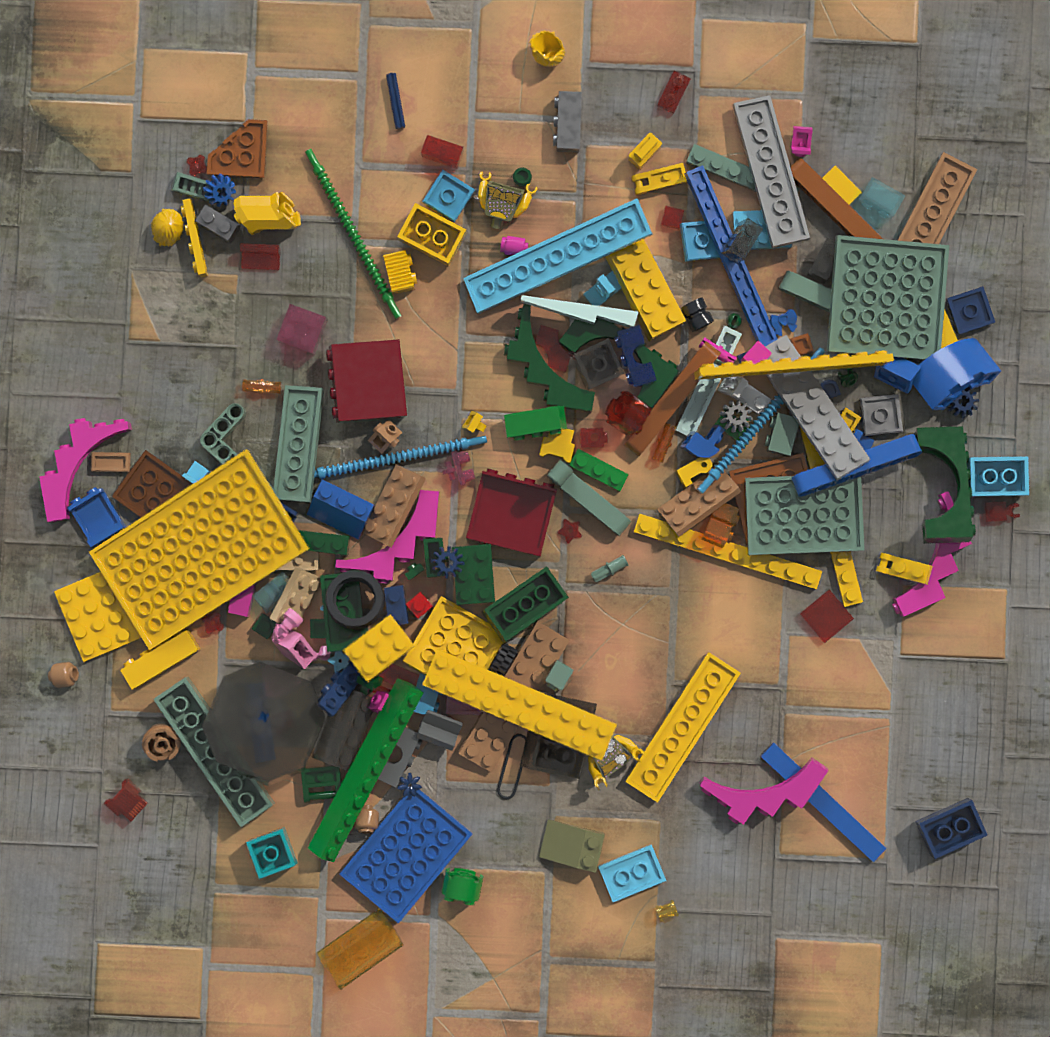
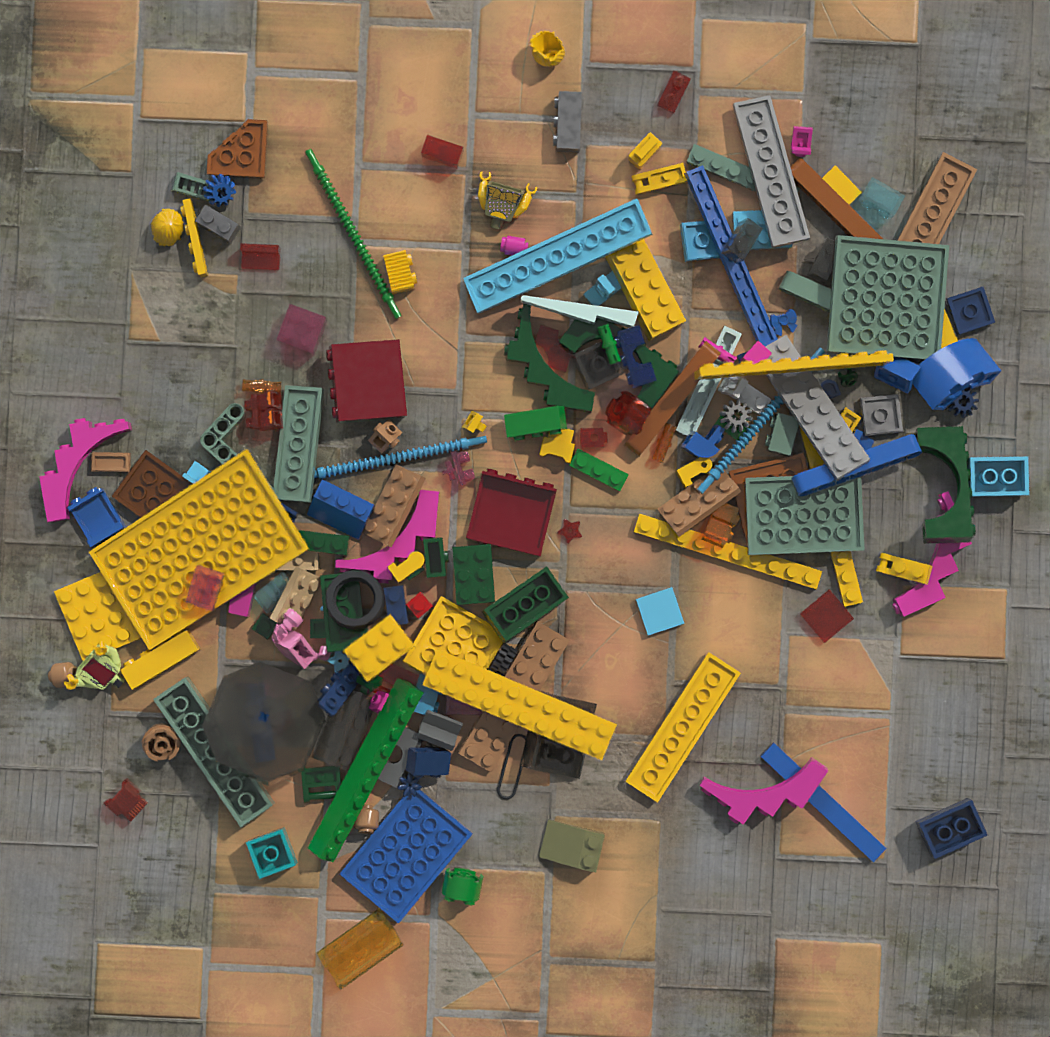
(97, 669): none -> torso
(202, 168): clear red plate -> none
(205, 587): none -> clear pink plate
(209, 627): clear red plate -> none
(265, 411): none -> clear red hips
(266, 212): yellow brick -> none
(395, 100): dark blue axle -> none
(413, 563): none -> yellow leg
(428, 761): none -> dark blue brick
(432, 234): yellow brick -> none
(448, 196): dark azure plate -> none
(452, 557): dark blue gear -> none
(522, 177): dark green plate -> none
(558, 676): sand green brick -> none
(588, 498): sand green beam -> none
(609, 344): none -> green pin
(609, 568): sand green axle -> none
(617, 754): torso -> none
(632, 873): medium azure plate -> none
(659, 611): none -> medium azure tile
(666, 911): clear yellow bush -> none
(672, 217): clear red plate -> none
(697, 314): black wheel -> none
(729, 320): dark green hinge -> none
(802, 344): dark orange tile -> none
(998, 511): clear red plate -> none

